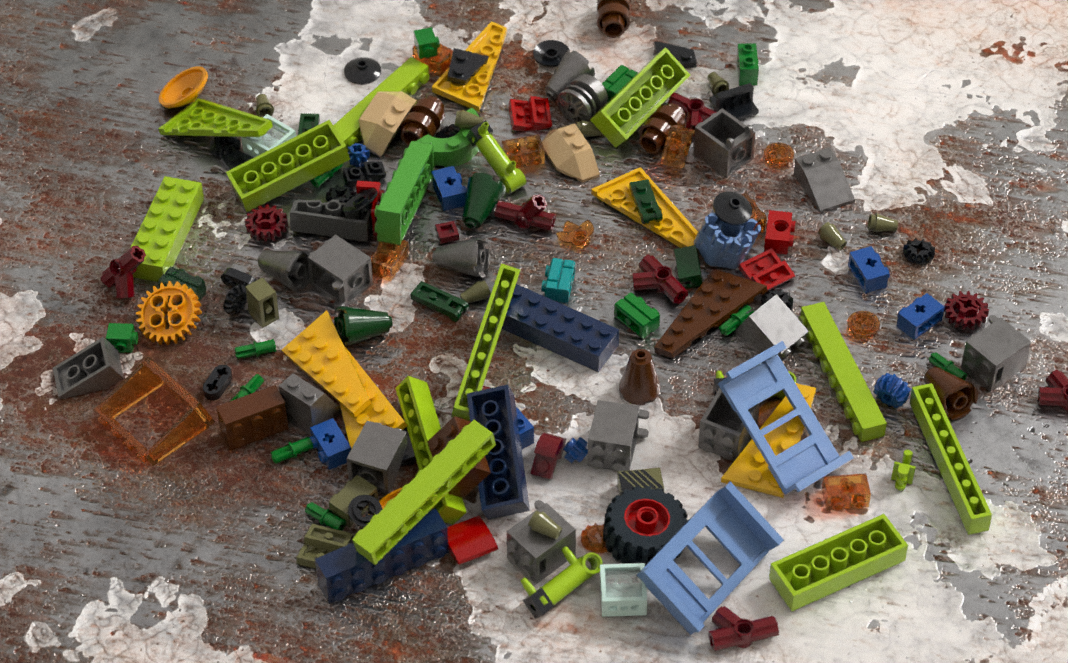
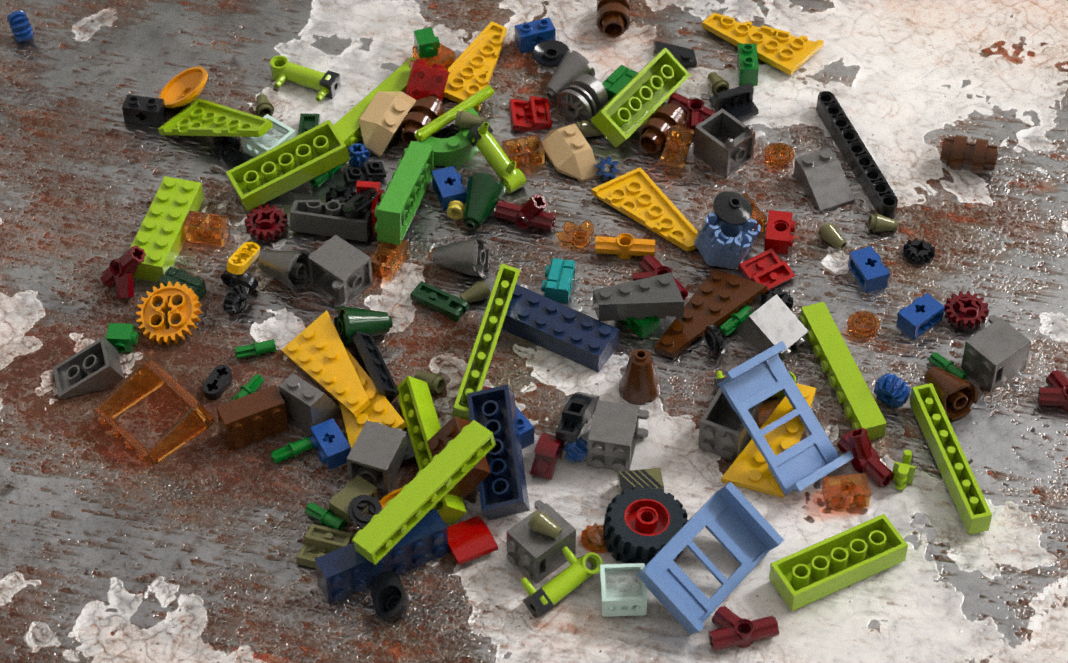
(20, 26): none -> blue gear
(144, 111): none -> black brick
(207, 228): none -> clear orange brick
(243, 258): none -> yellow beam
(262, 302): olive brick -> none
(326, 83): none -> lime piece
(362, 70): black dish -> none
(374, 365): none -> black fence
(389, 596): none -> black piece
(426, 79): none -> red bracket
(435, 381): none -> olive cone
(447, 232): dark red plate -> none
(450, 115): none -> lime axle
(455, 210): none -> light yellow bush
(464, 65): black wing -> none
(532, 33): none -> blue brick
(575, 415): none -> black slope
(612, 169): none -> blue gear
(624, 246): none -> light orange piece
(639, 299): none -> dark grey wedge
(645, 201): dark green plate -> none
(688, 266): dark green hinge -> none
(714, 340): none -> black gear
(773, 45): none -> yellow wing
(856, 155): none -> black beam
(865, 457): none -> dark red piece
(977, 155): none -> reddish brown piece

